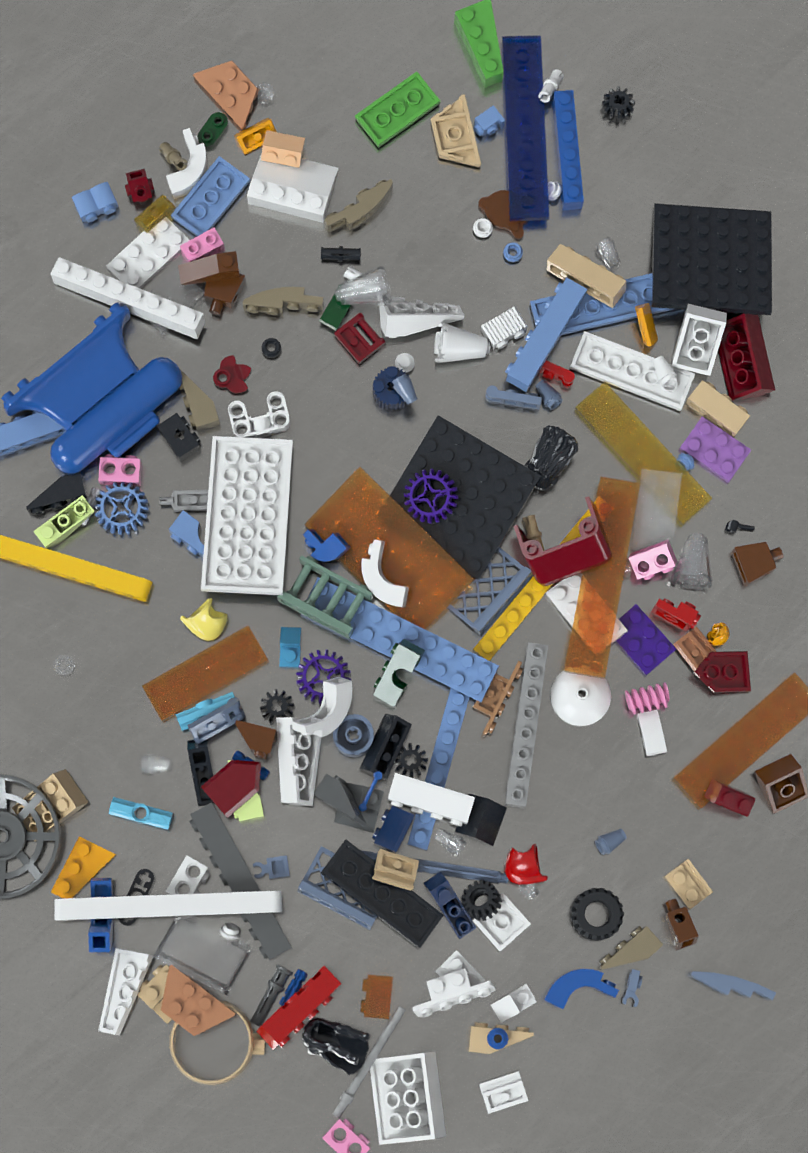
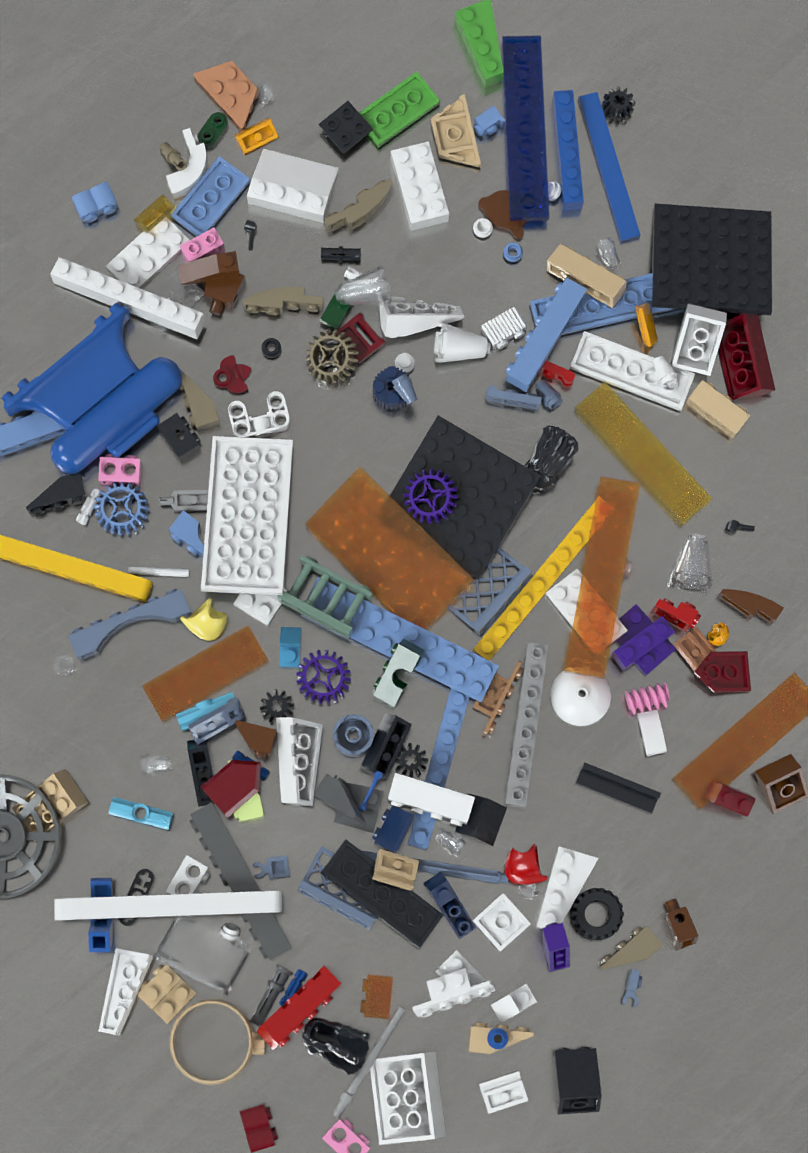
(64, 523): yellowish green slope -> none
(82, 865): light orange wing -> none
(90, 640): none -> sand blue arch
(139, 186): dark red brick -> none
(158, 571): none -> white bar
(191, 1004): nougat wing -> none
(252, 227): none -> black hand
(258, 1128): none -> dark red brick
(259, 606): none -> white plate
(282, 149): light nougat brick -> none
(326, 361): none -> dark tan gear
(327, 550): blue brick -> none
(332, 711): white arch -> none
(345, 127): none -> black hinge
(376, 581): white arch -> none
(419, 186): none -> white brick
(475, 892): black tyre -> none
(532, 529): tan pin -> none
(551, 85): white pin -> none
(556, 946): none -> dark purple brick
(565, 881): none -> white wedge
(566, 984): blue arch -> none
(569, 557): dark red windscreen -> none
(577, 1080): none -> black slope
(608, 842): sand blue cone -> none
(609, 167): none -> blue tile
(617, 788): none -> black fence
(642, 643): none -> dark purple brick
(650, 555): bright pink brick -> none
(656, 508): clear plate -> none
(686, 461): medium blue plate -> none
(688, 884): tan plate -> none
(715, 449): medium lavender plate -> none
(724, 983): sand blue slope -> none
(751, 603): none -> reddish brown slope
(755, 561): reddish brown torso -> none

